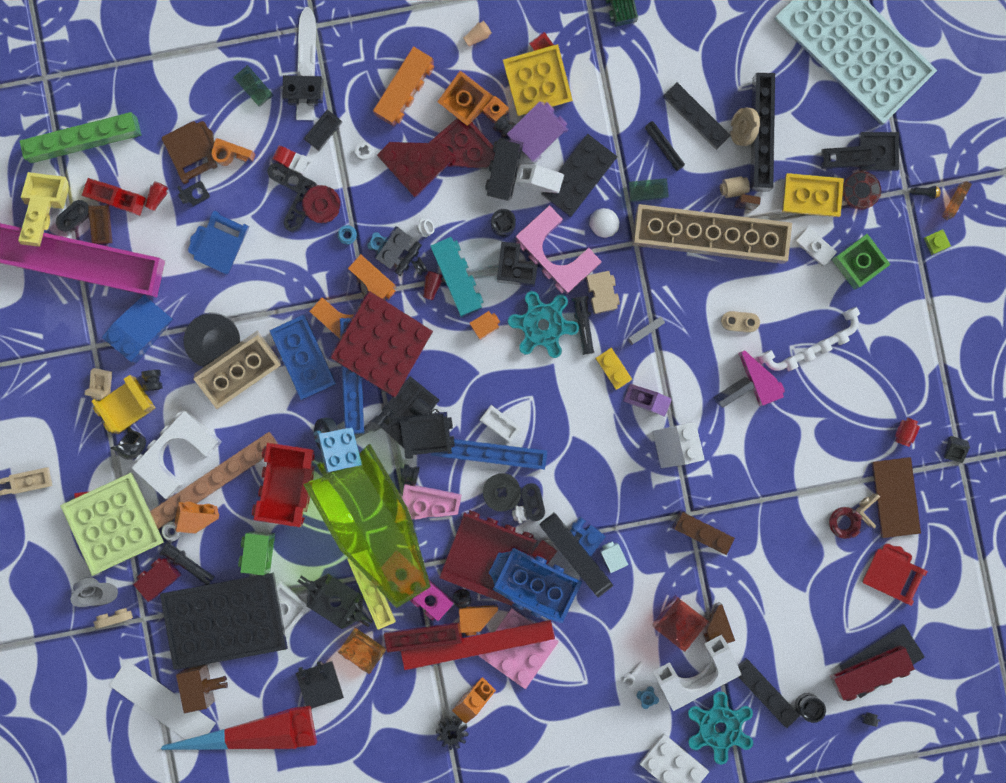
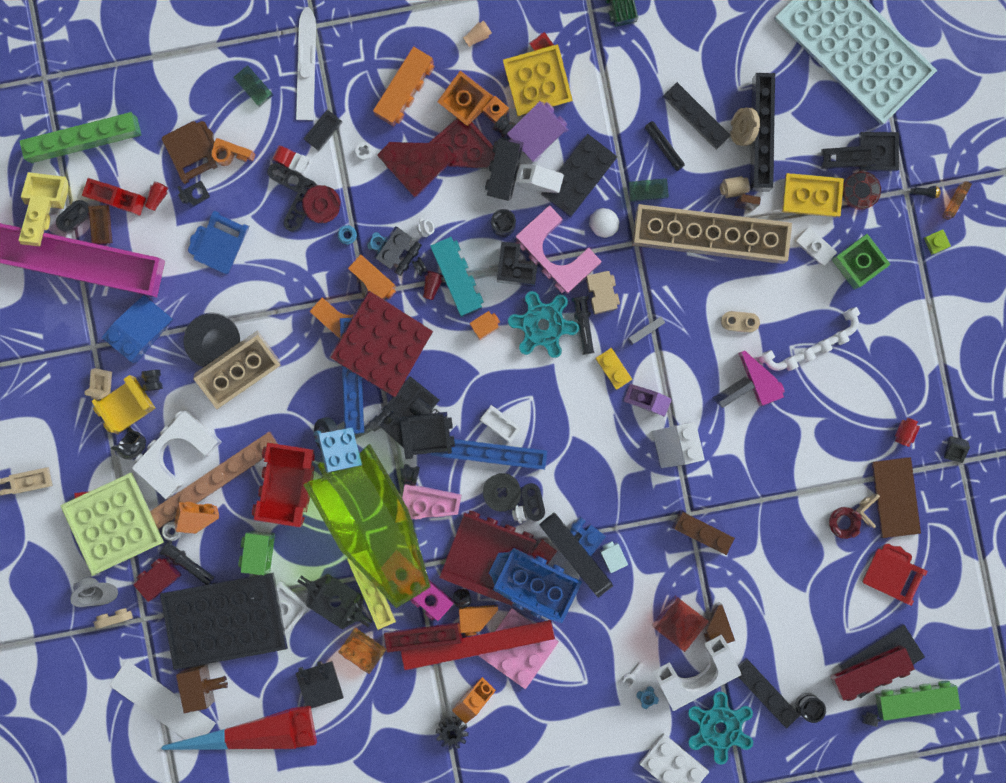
(302, 357): blue plate -> none
(303, 90): black brick -> none
(917, 701): none -> bright green brick

